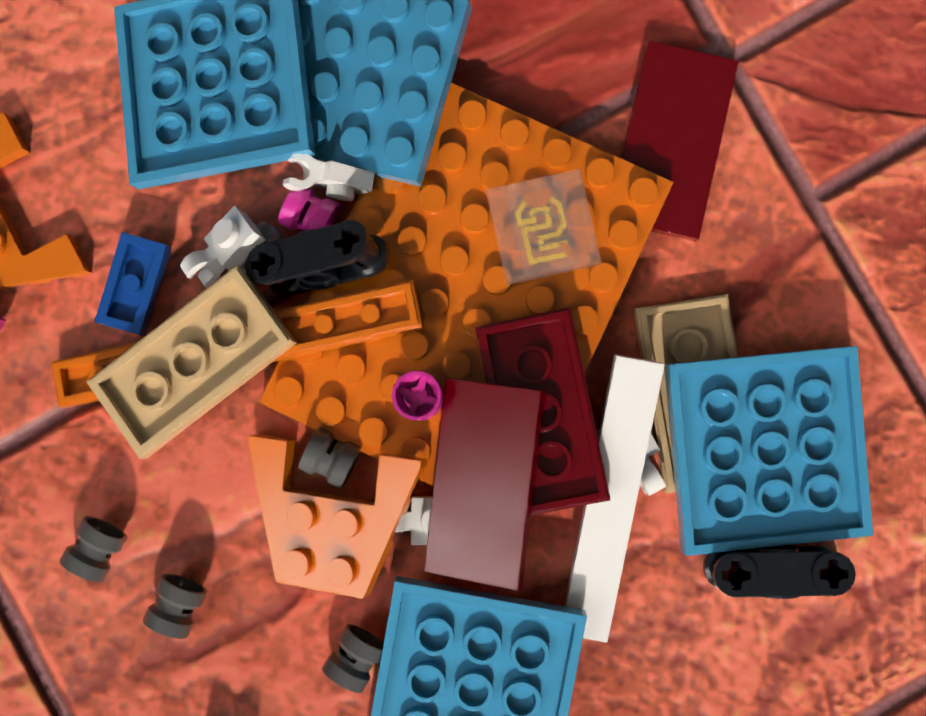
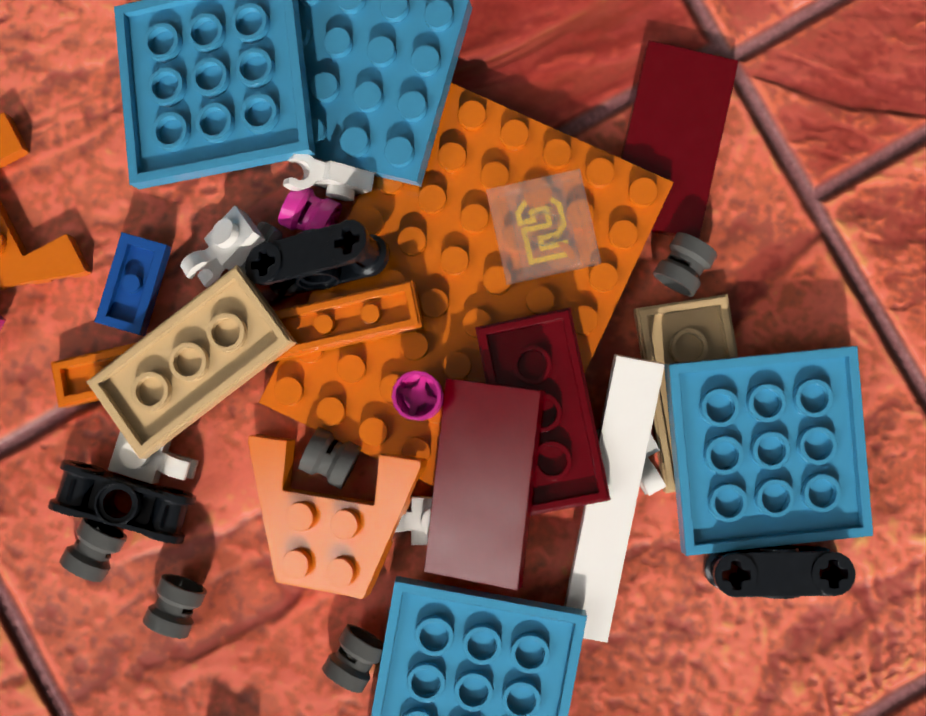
(91, 492): none -> black piece
(149, 470): none -> white plate
(685, 264): none -> dark grey wheel

